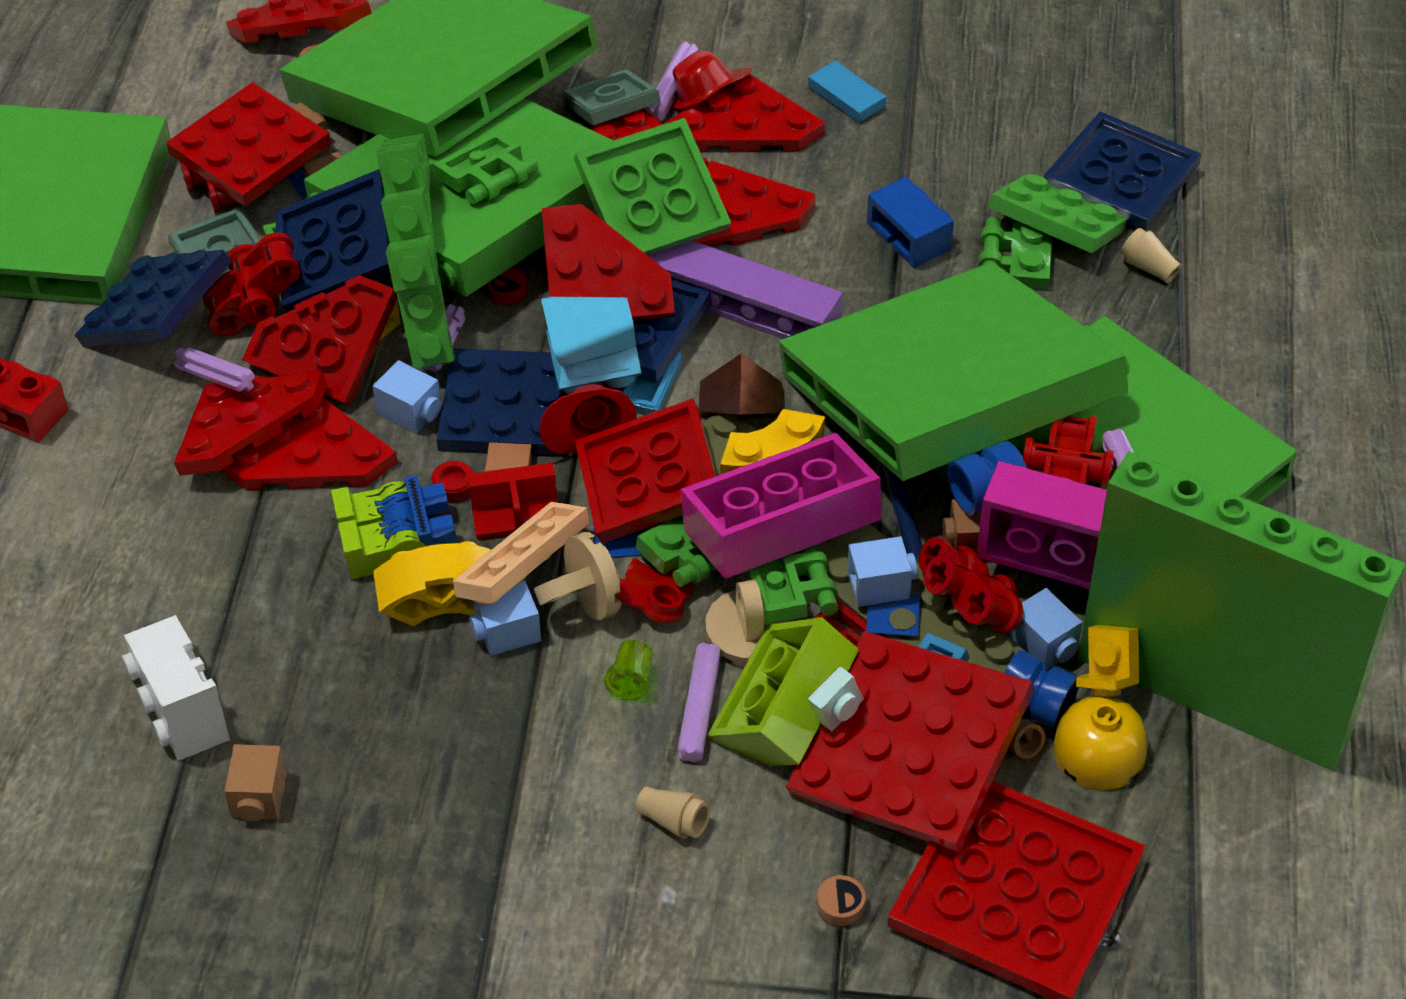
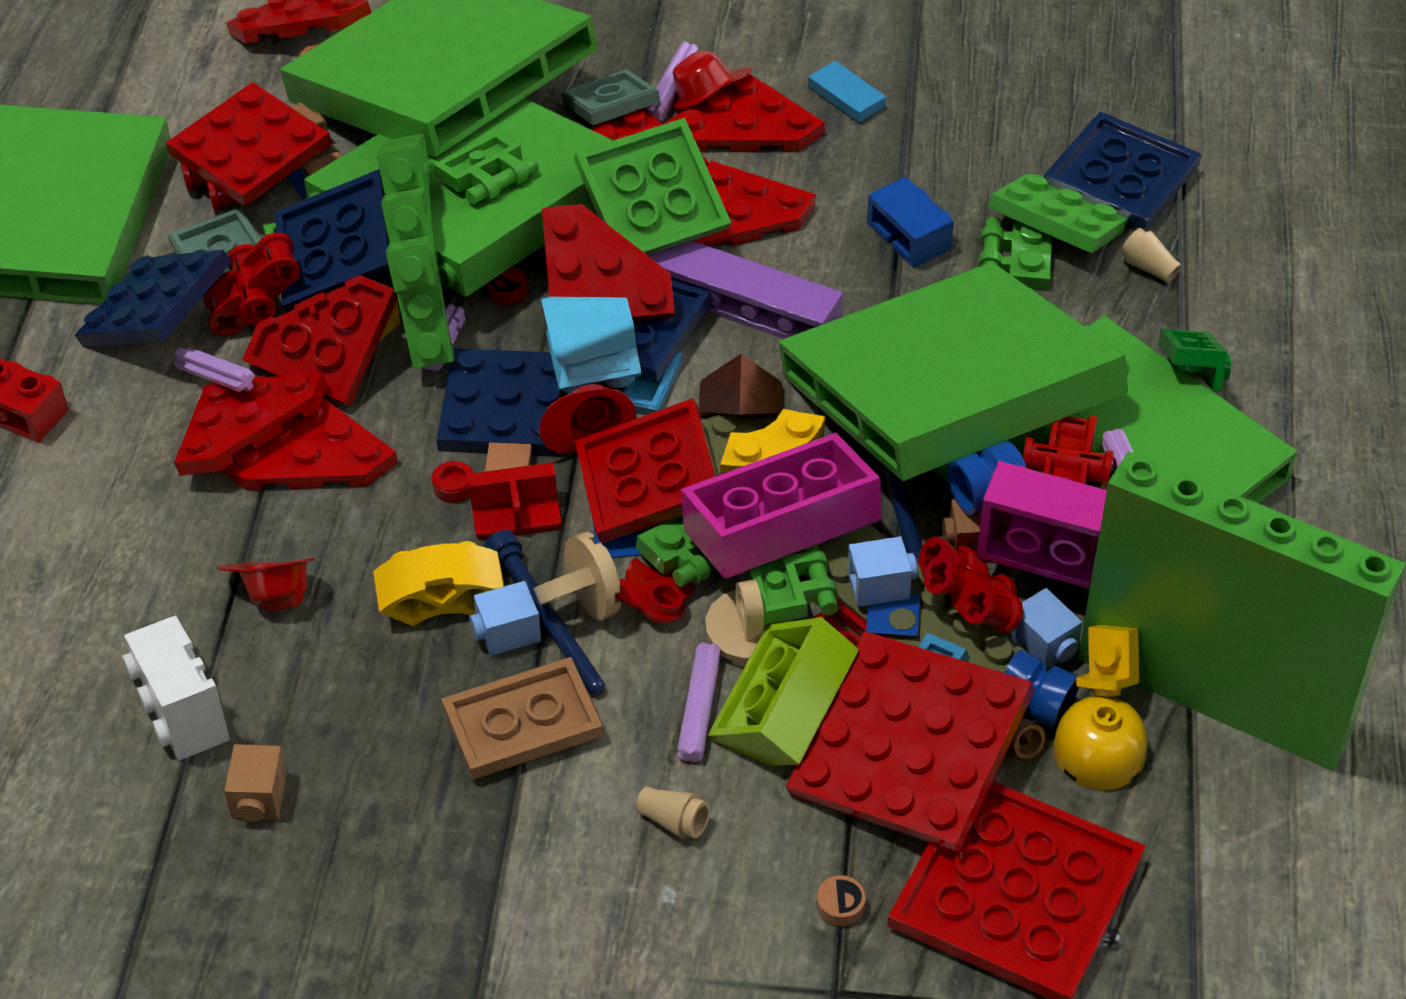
(273, 584): none -> red piece
(390, 521): hips -> none
(407, 397): light blue brick -> none
(510, 558): none -> dark blue piece
(520, 553): light nougat plate -> none
(522, 718): none -> medium nougat plate
(626, 664): clear neon green bush -> none
(836, 699): light aqua plate -> none
(1197, 353): none -> green bracket

